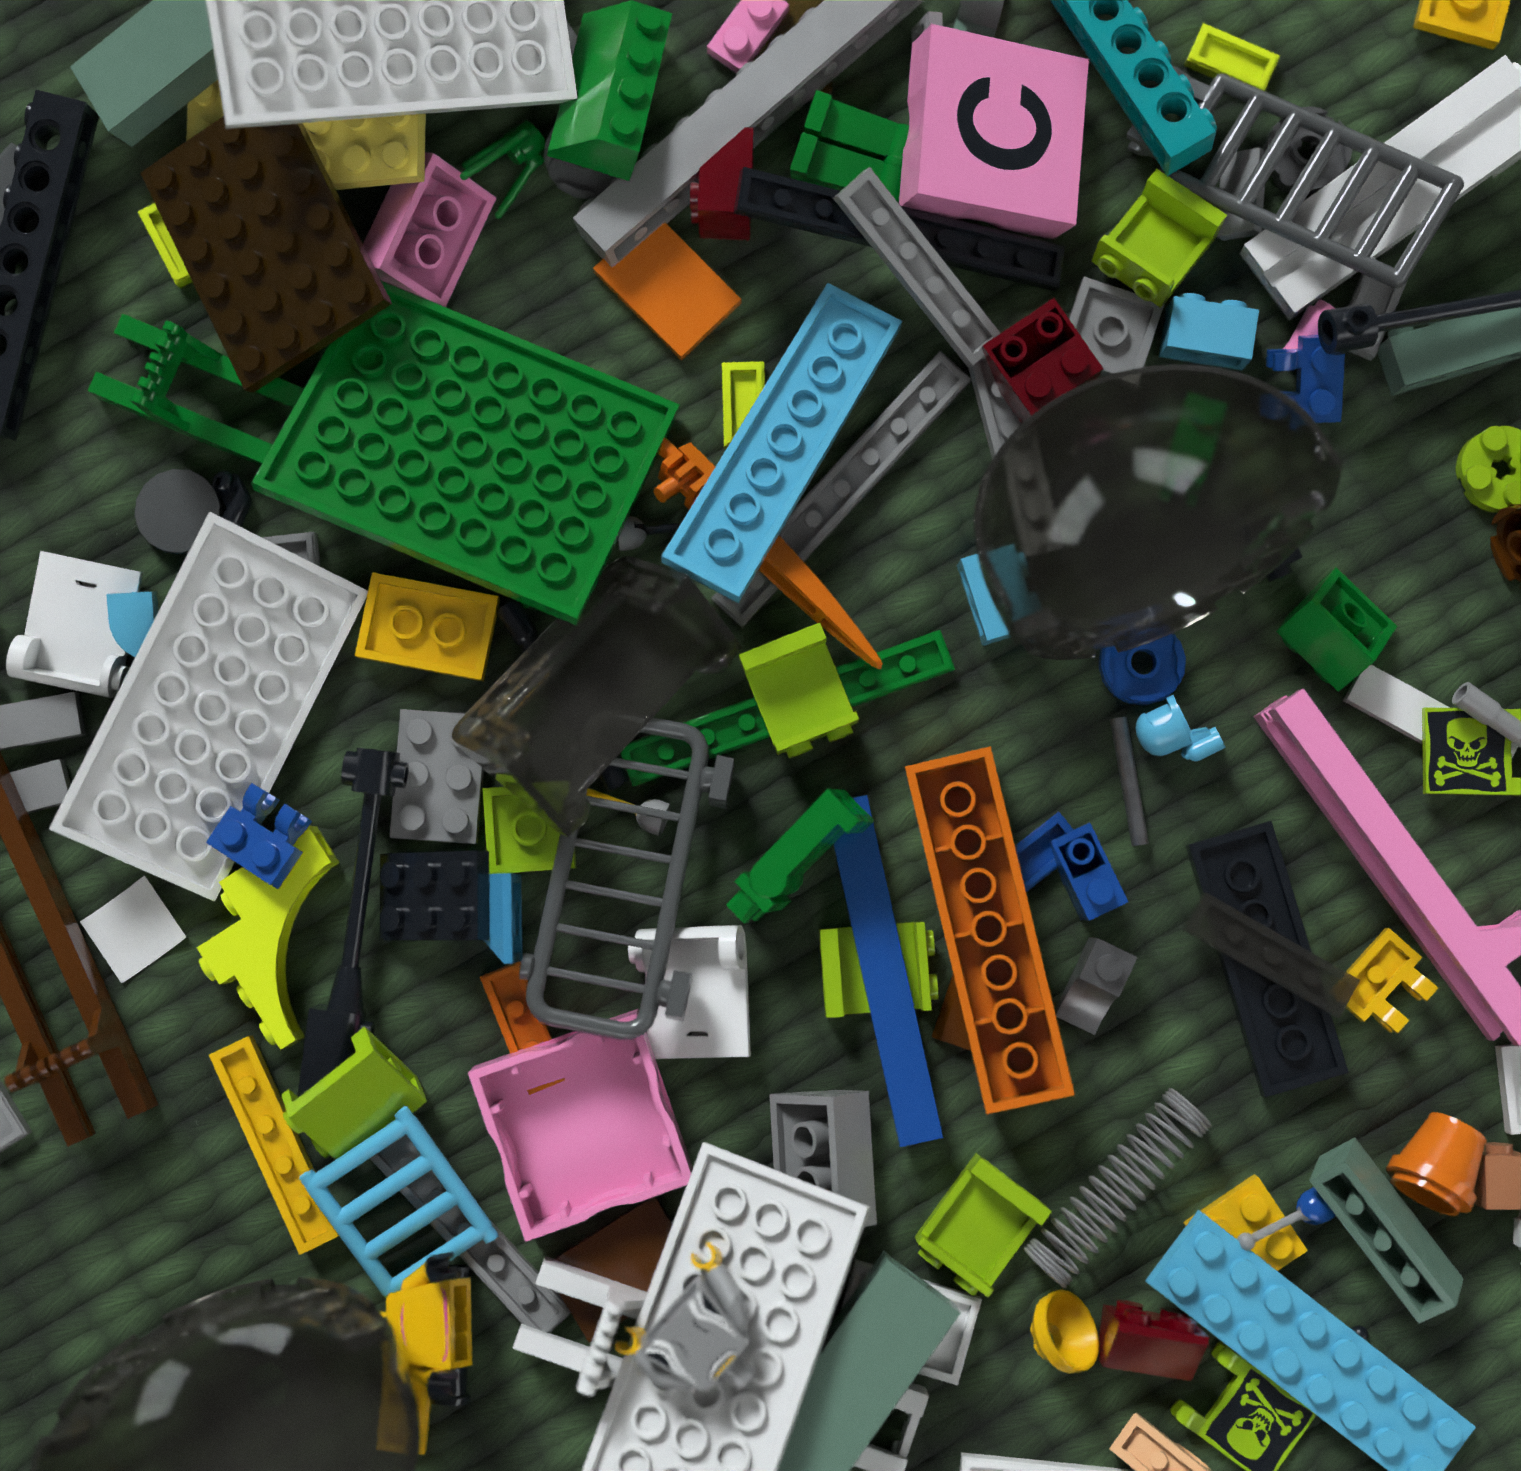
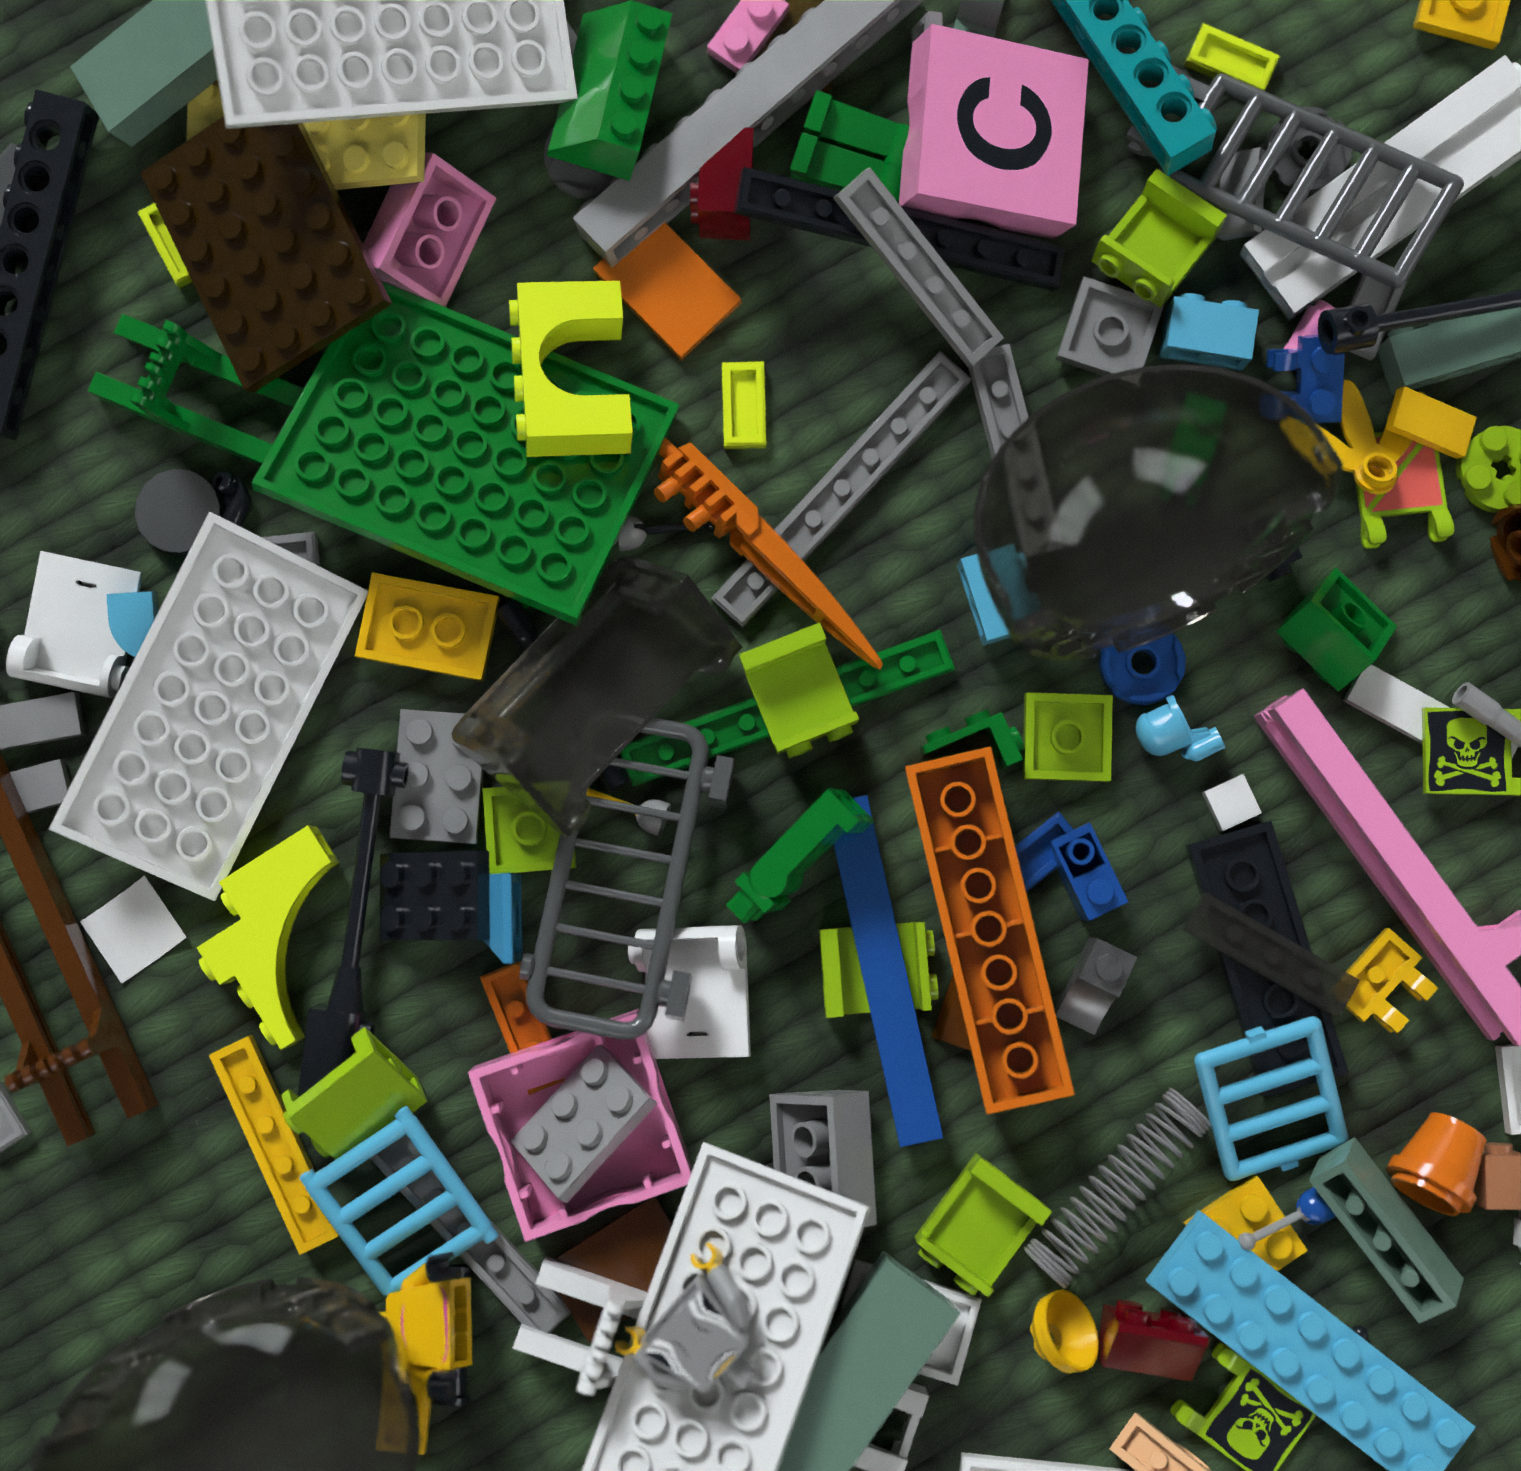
(255, 847): blue plate -> none
(521, 145): green plant -> none
(553, 419): none -> neon yellow arch
(583, 1123): none -> light grey plate
(781, 443): medium azure plate -> none
(1004, 740): none -> green bracket
(1039, 360): dark red slope -> none
(1067, 737): none -> lime plate
(1129, 781): flat silver bar -> none
(1216, 1097): none -> medium azure bar
(1231, 802): none -> white tile
(1365, 455): none -> yellow plant
(1416, 491): none -> flag
(1430, 422): none -> yellow tile

